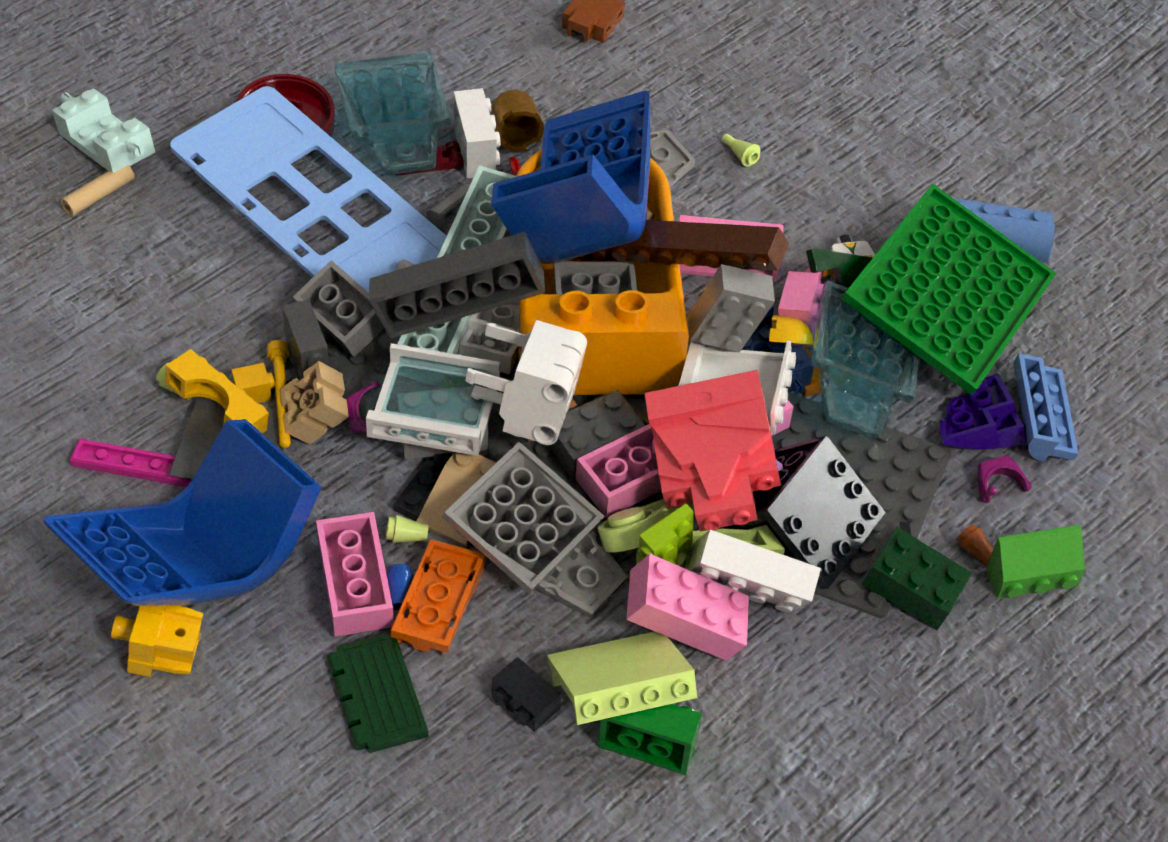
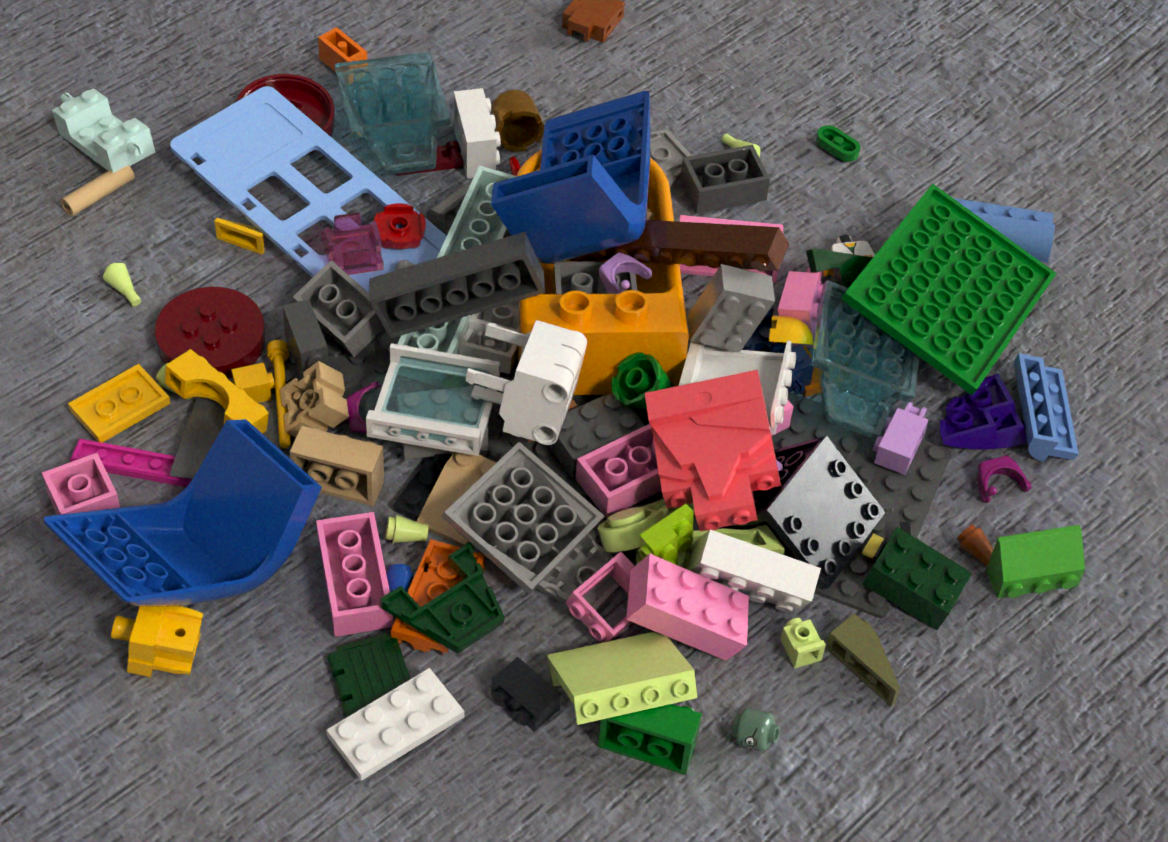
(80, 486): none -> bright pink brick
(118, 277): none -> yellowish green cone
(119, 403): none -> yellow plate
(215, 325): none -> dark red piece
(239, 235): none -> yellow slope
(339, 48): none -> orange brick
(340, 464): none -> tan brick
(353, 246): none -> clear pink panel
(395, 724): none -> white plate
(400, 238): none -> red plate
(457, 615): none -> dark green wing
(618, 264): none -> lavender helmet
(619, 570): none -> bright pink window
(637, 376): none -> green cone
(724, 178): none -> dark grey brick
(755, 729): none -> sand green head
(802, 642): none -> yellowish green brick
(838, 143): none -> green plate
(861, 652): none -> olive slope
(874, 547): none -> light yellow piece
(901, 438): none -> lavender brick

